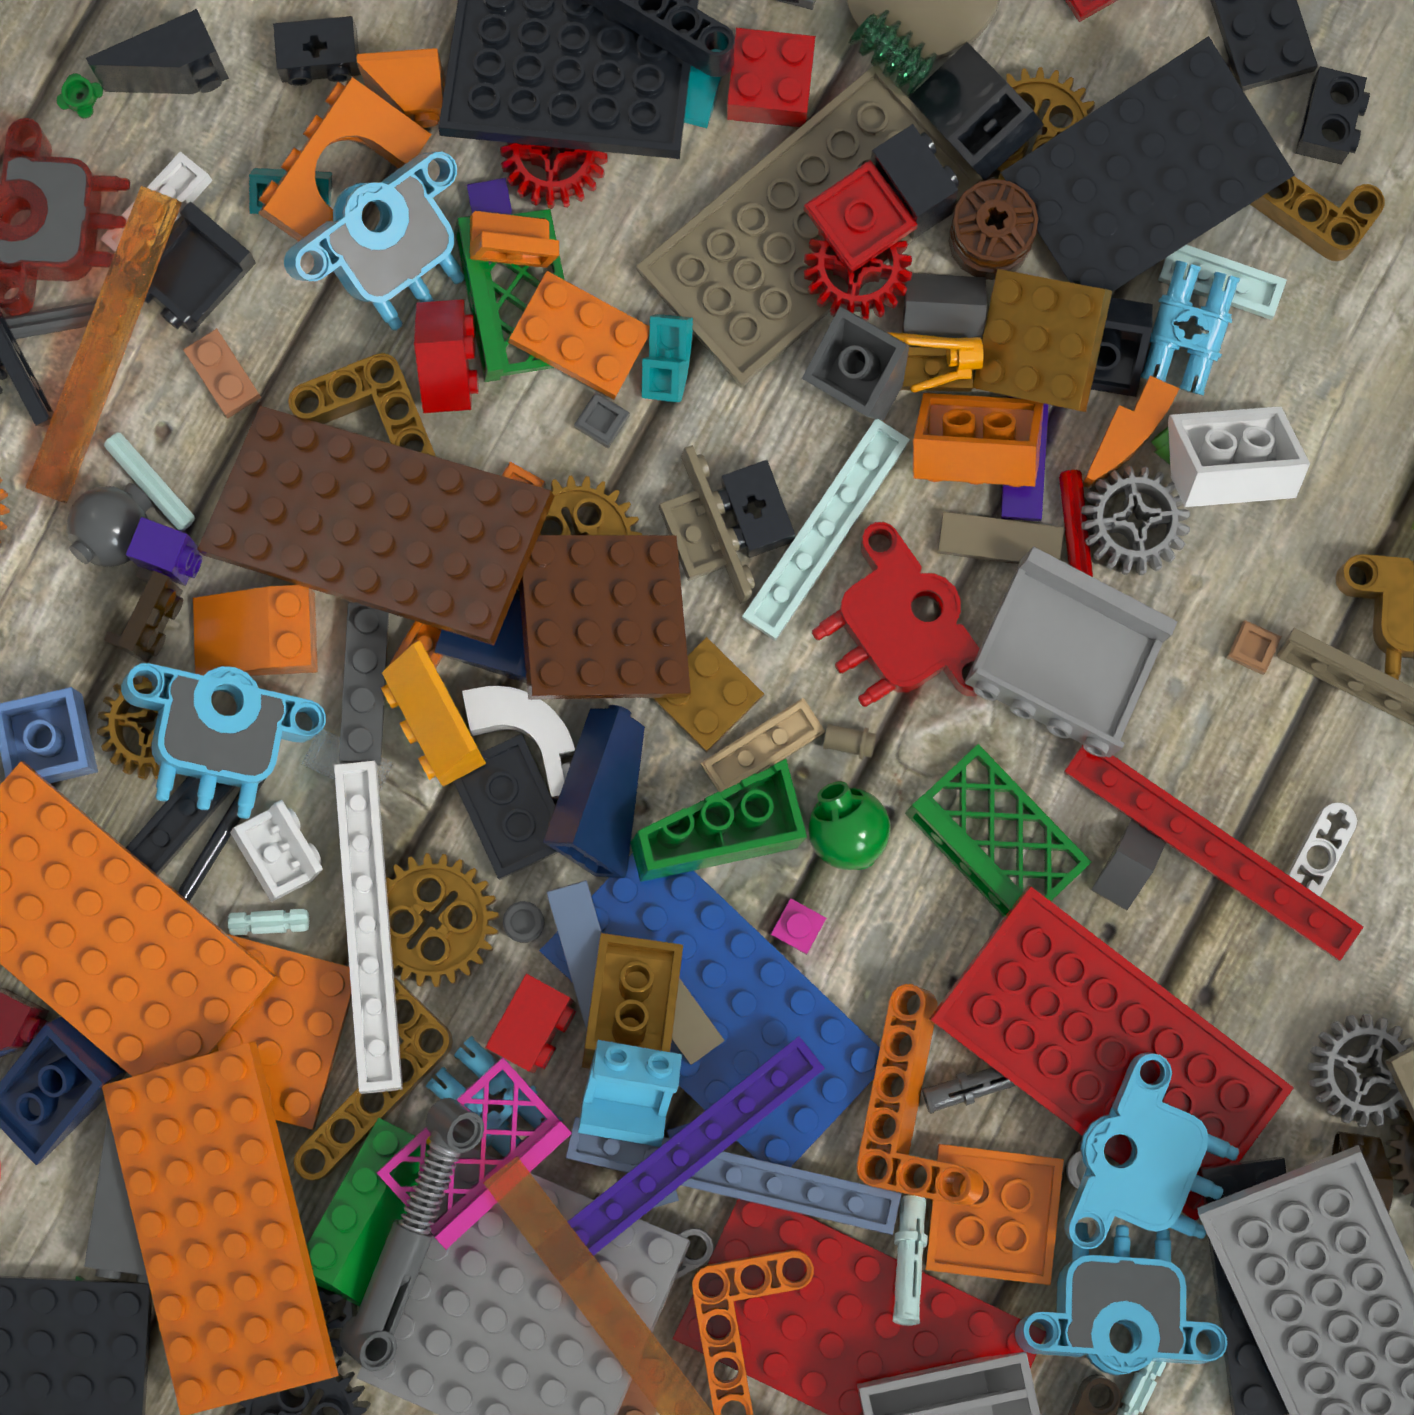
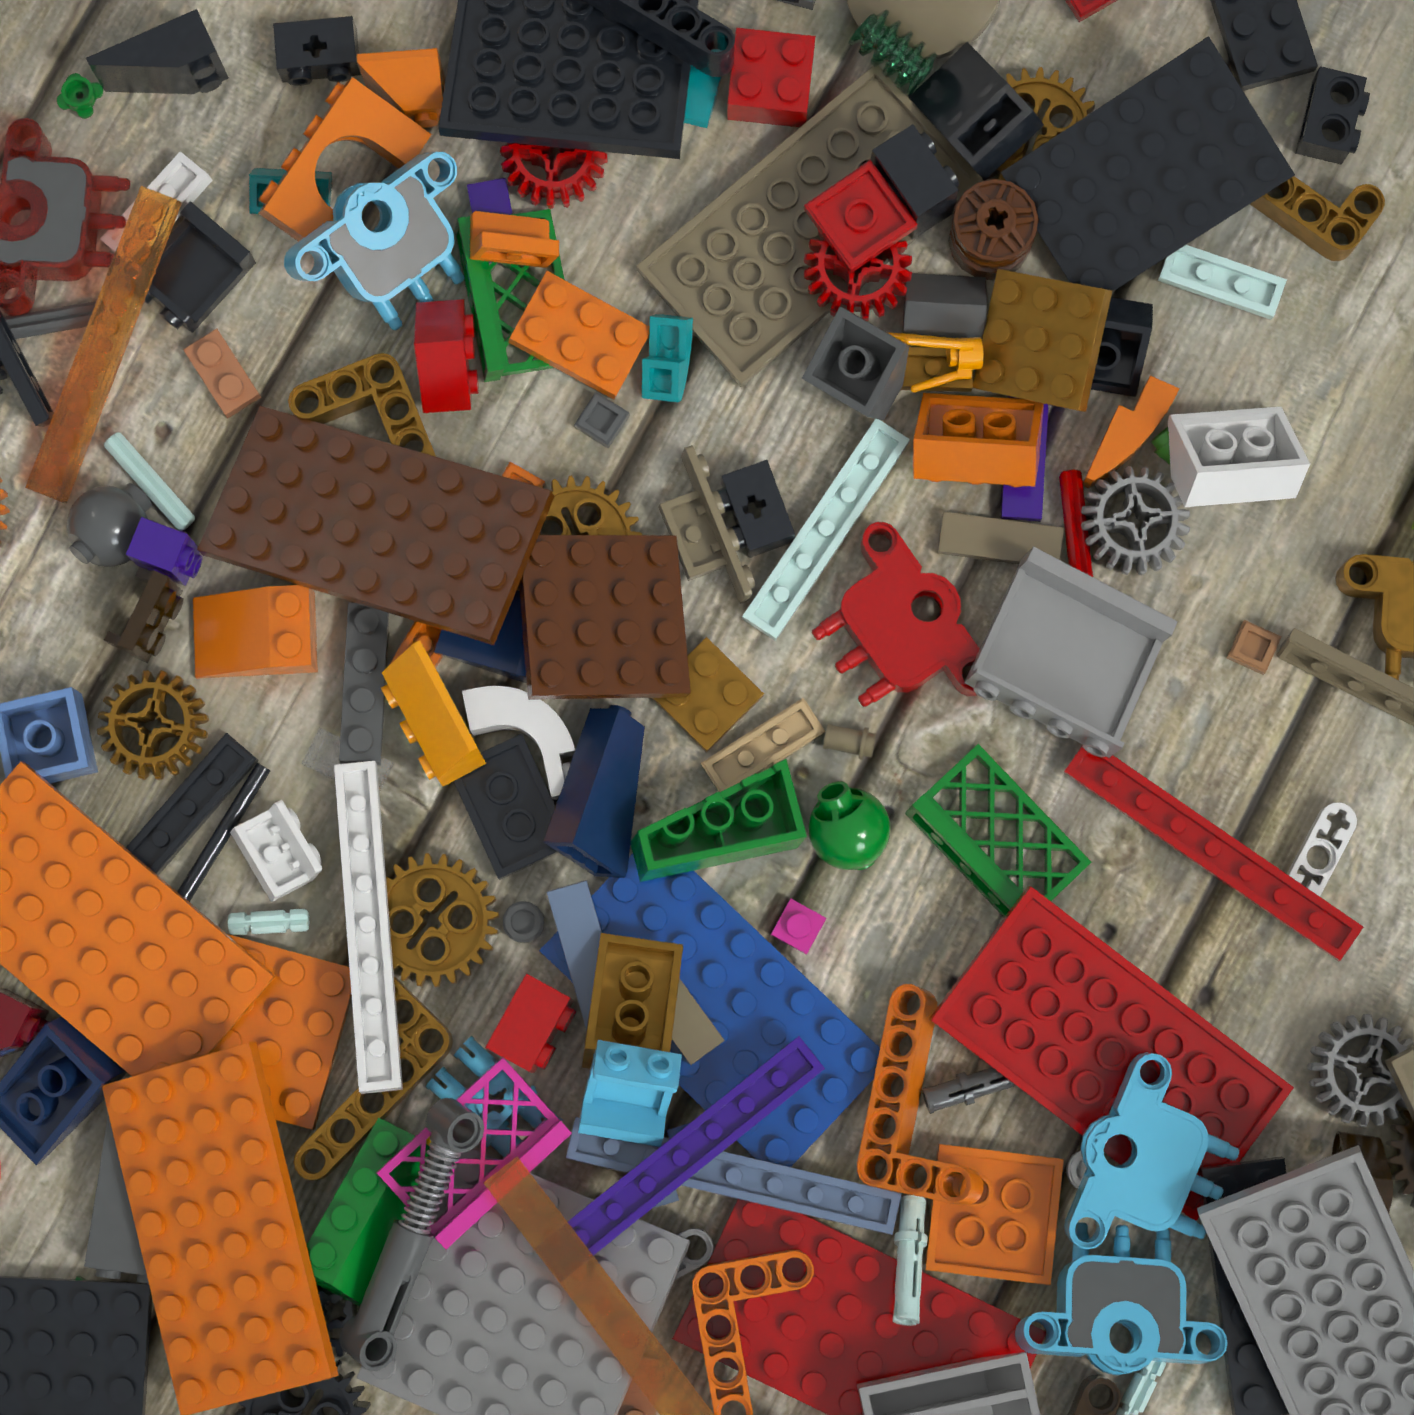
(218, 748): medium azure piece -> none
(1129, 865): dark grey slope -> none
(1211, 318): medium azure pin -> none

